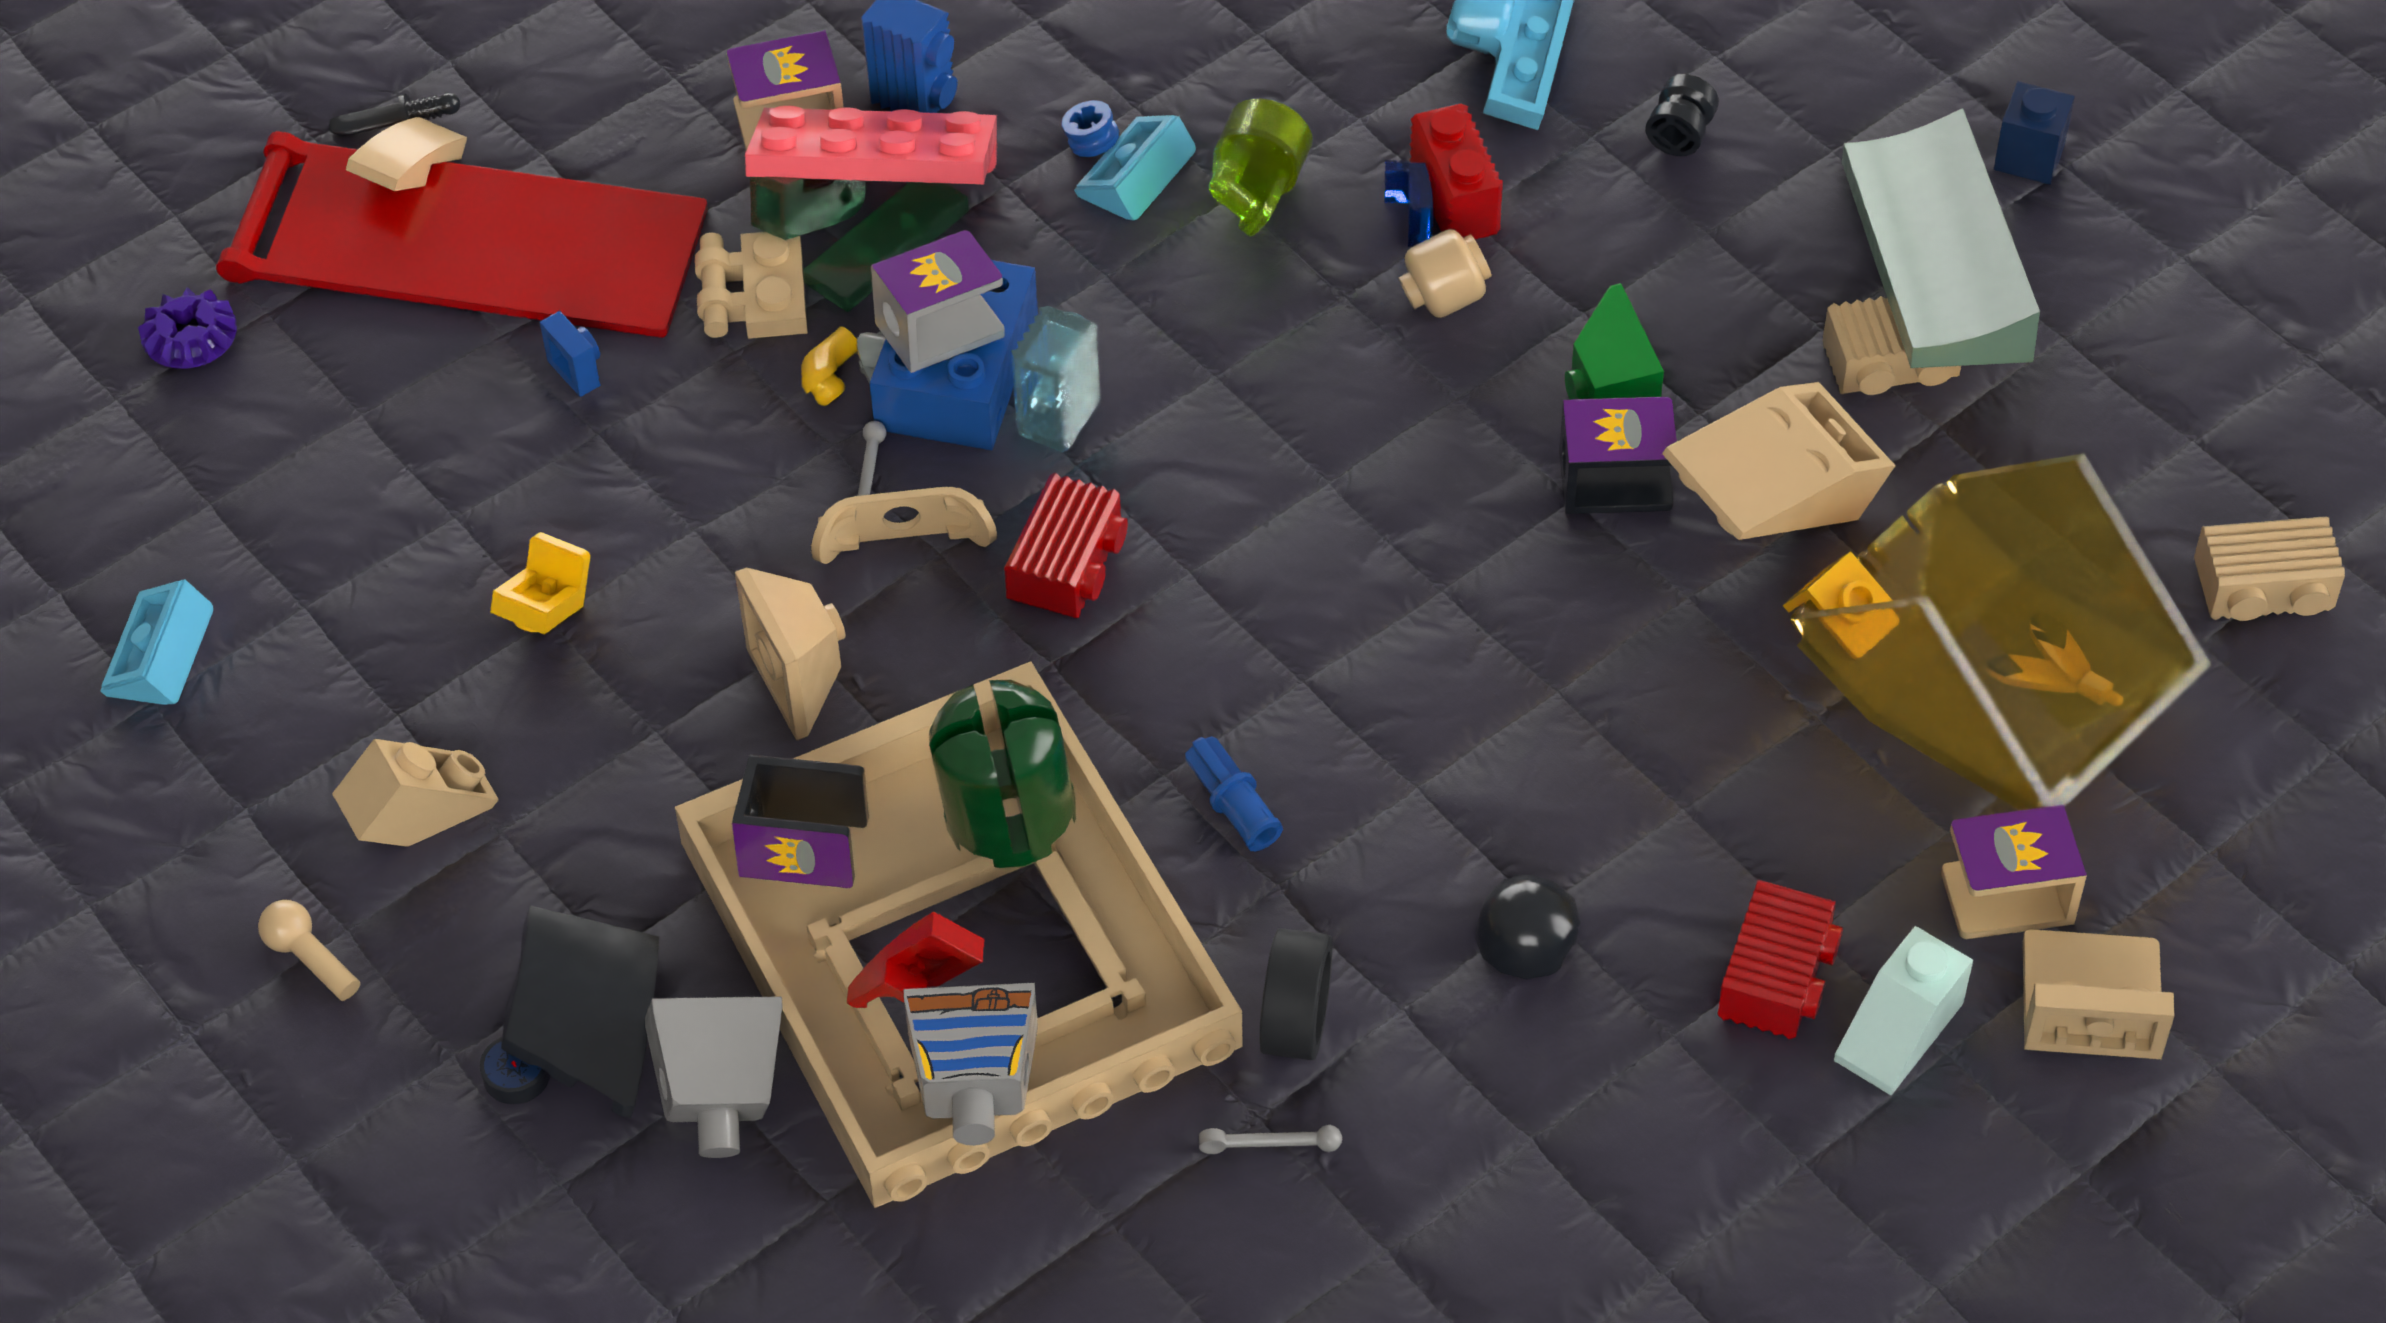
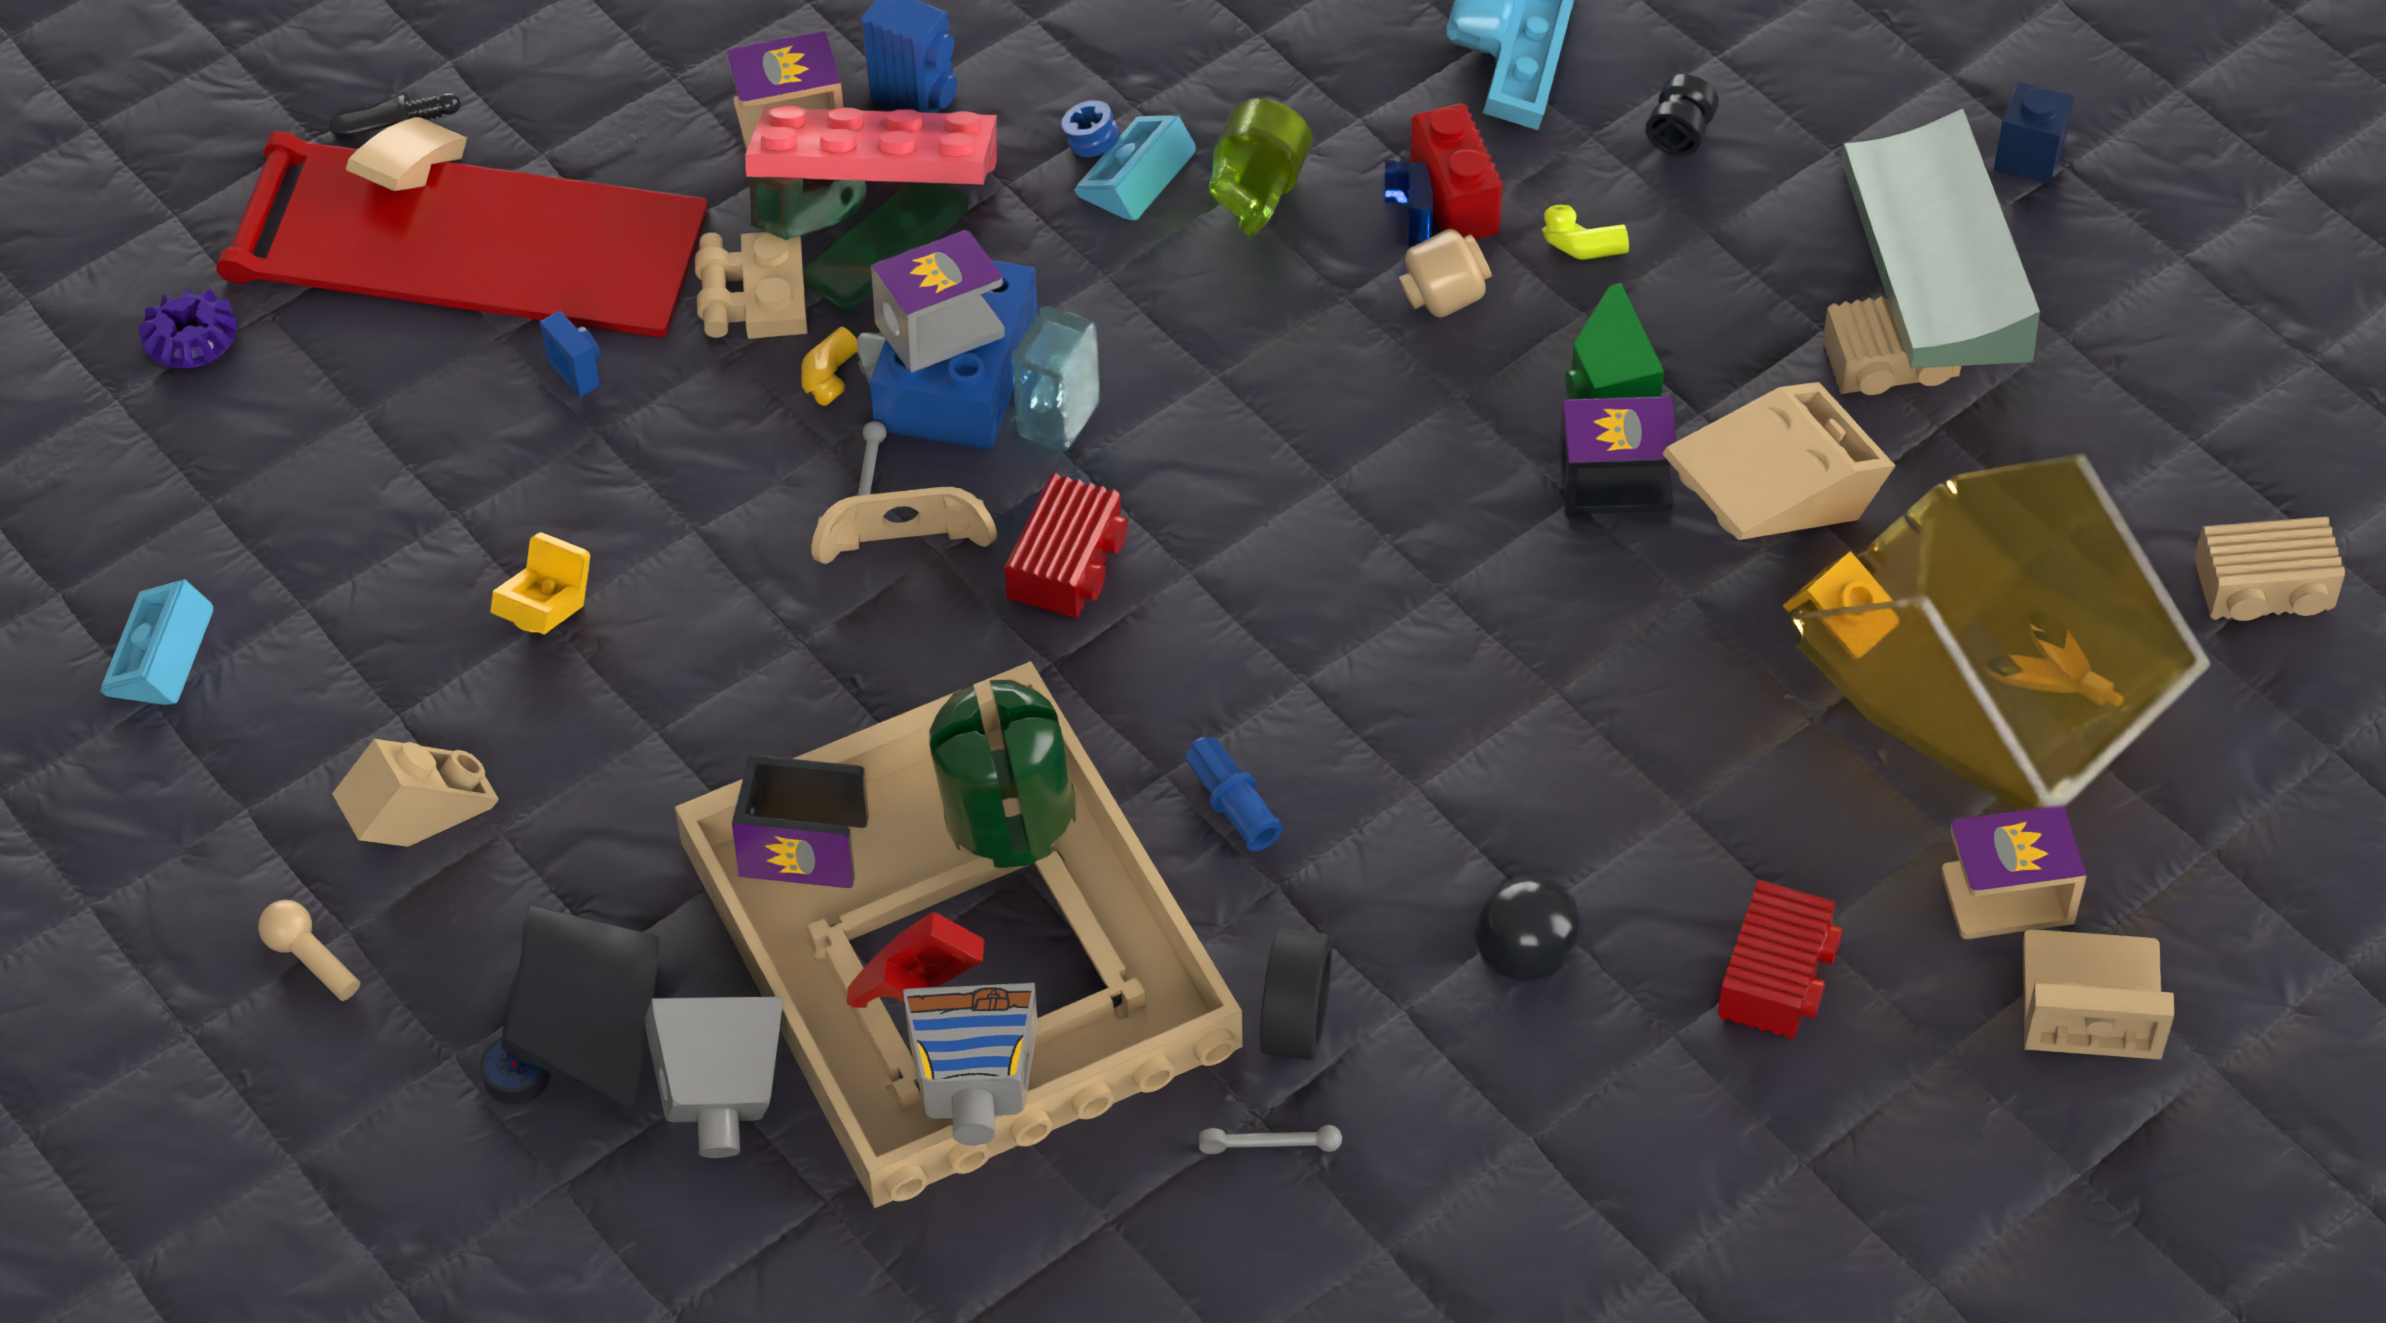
(790, 643): tan slope -> none
(1581, 242): none -> neon yellow arm
(1905, 1010): light aqua slope -> none

